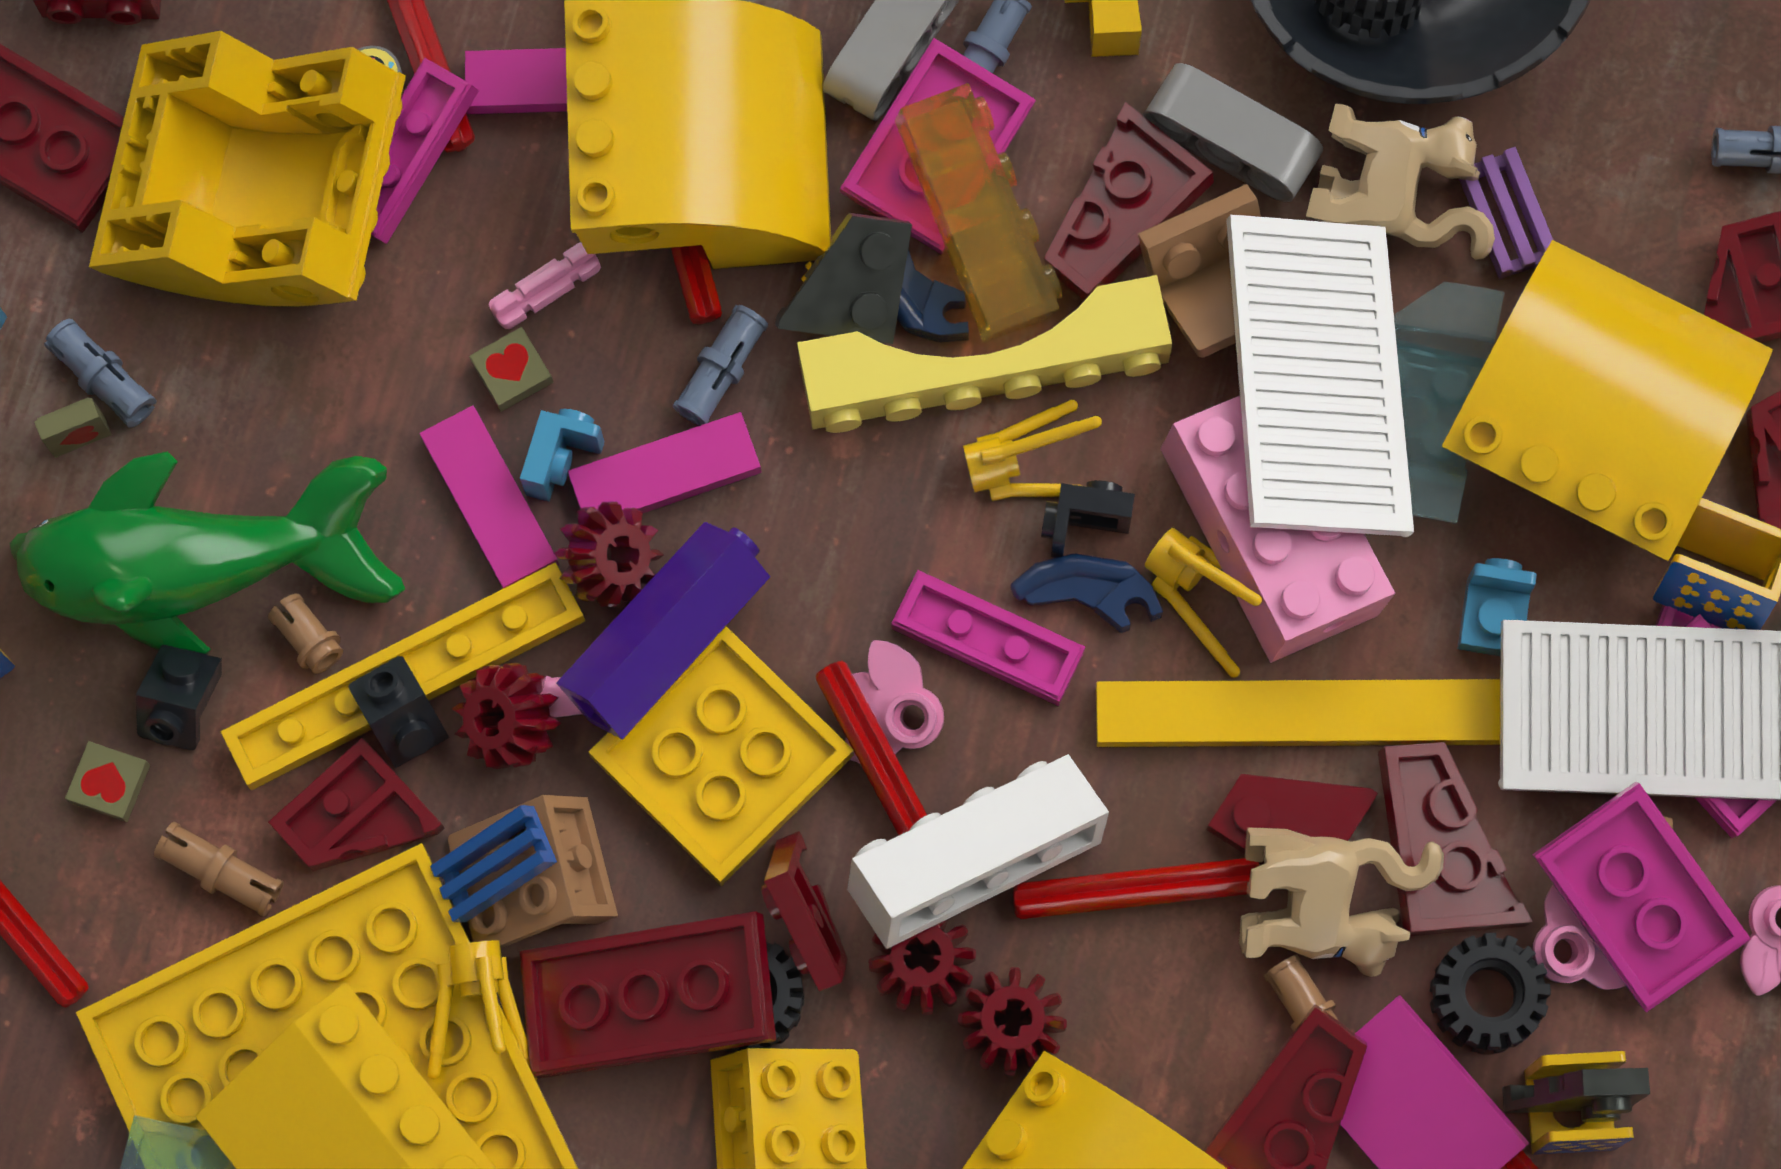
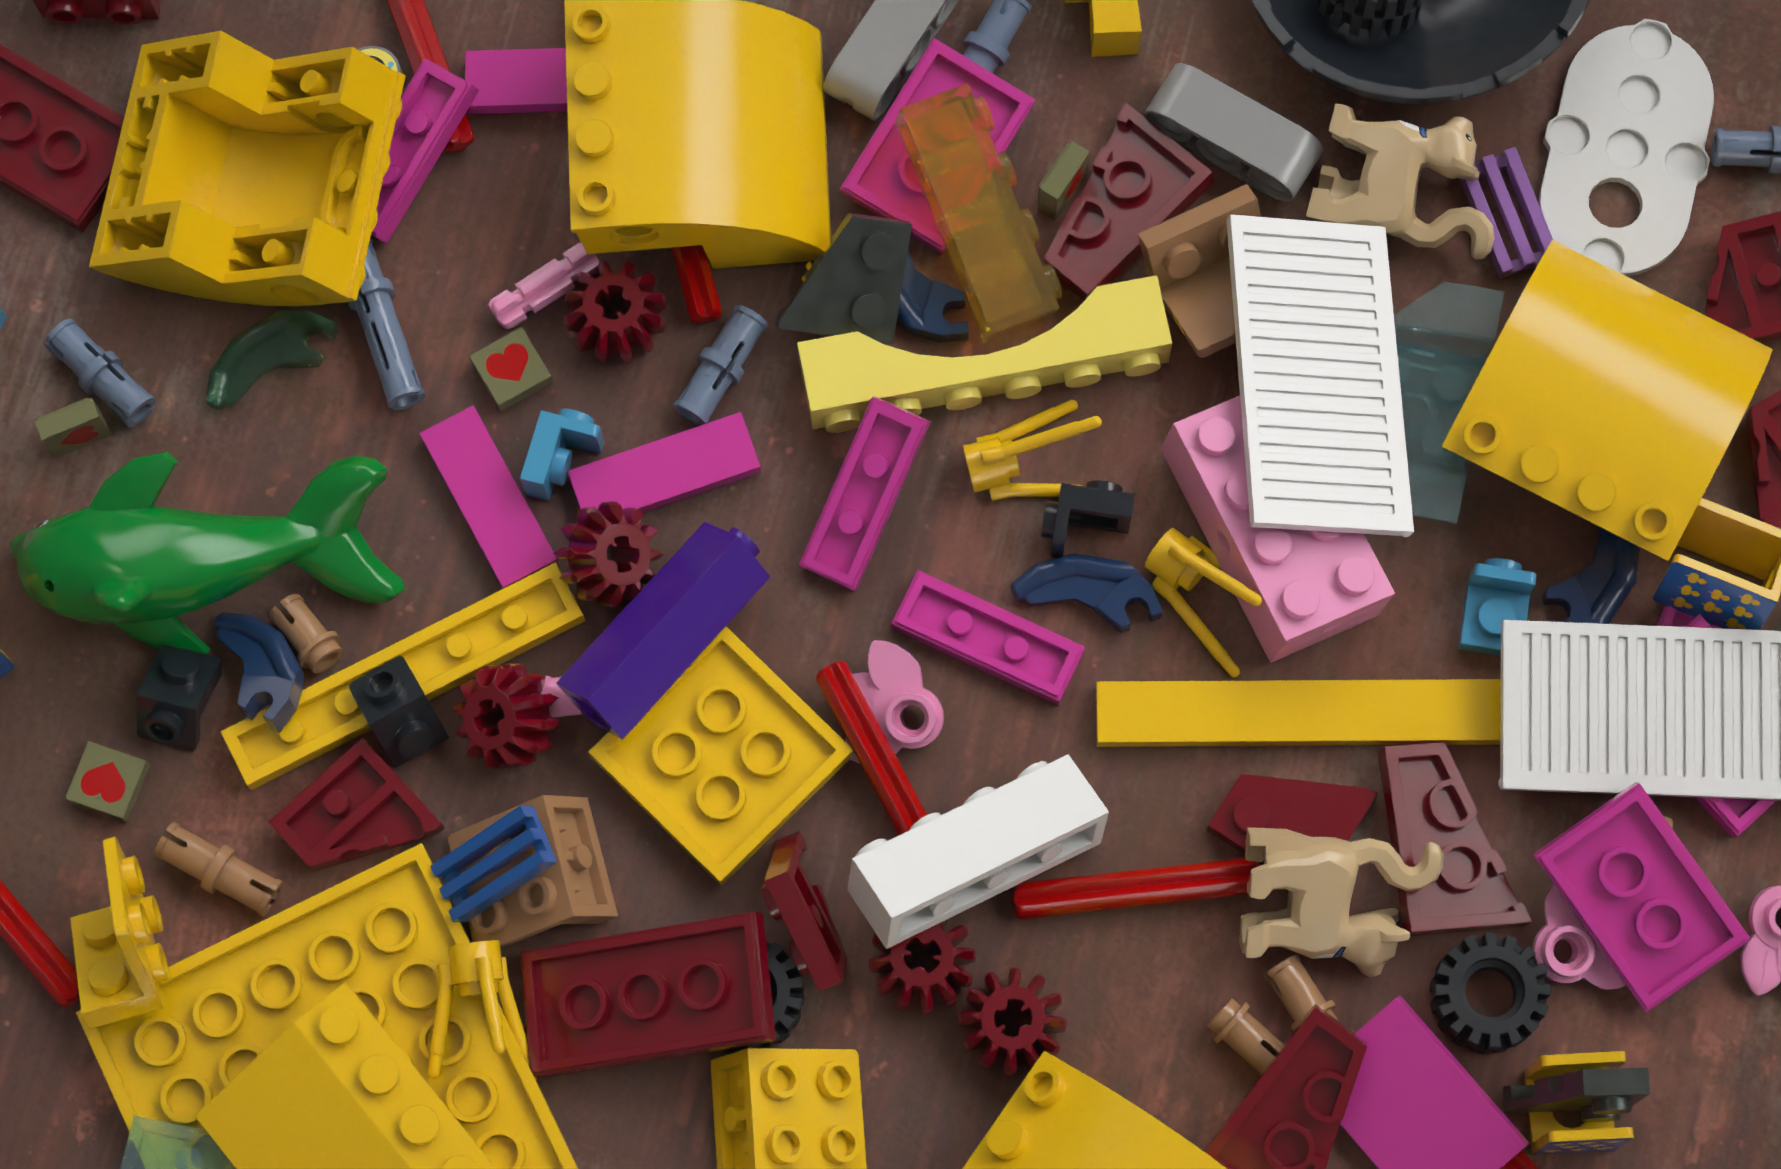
(116, 947): none -> yellow bracket
(264, 347): none -> clear green piece
(269, 667): none -> dark blue piece
(386, 337): none -> sand blue pin
(609, 290): none -> dark red gear
(864, 493): none -> dark pink tile
(1063, 179): none -> olive tile
(1245, 1035): none -> medium nougat pin
(1602, 586): none -> dark blue piece
(1633, 116): none -> white piece

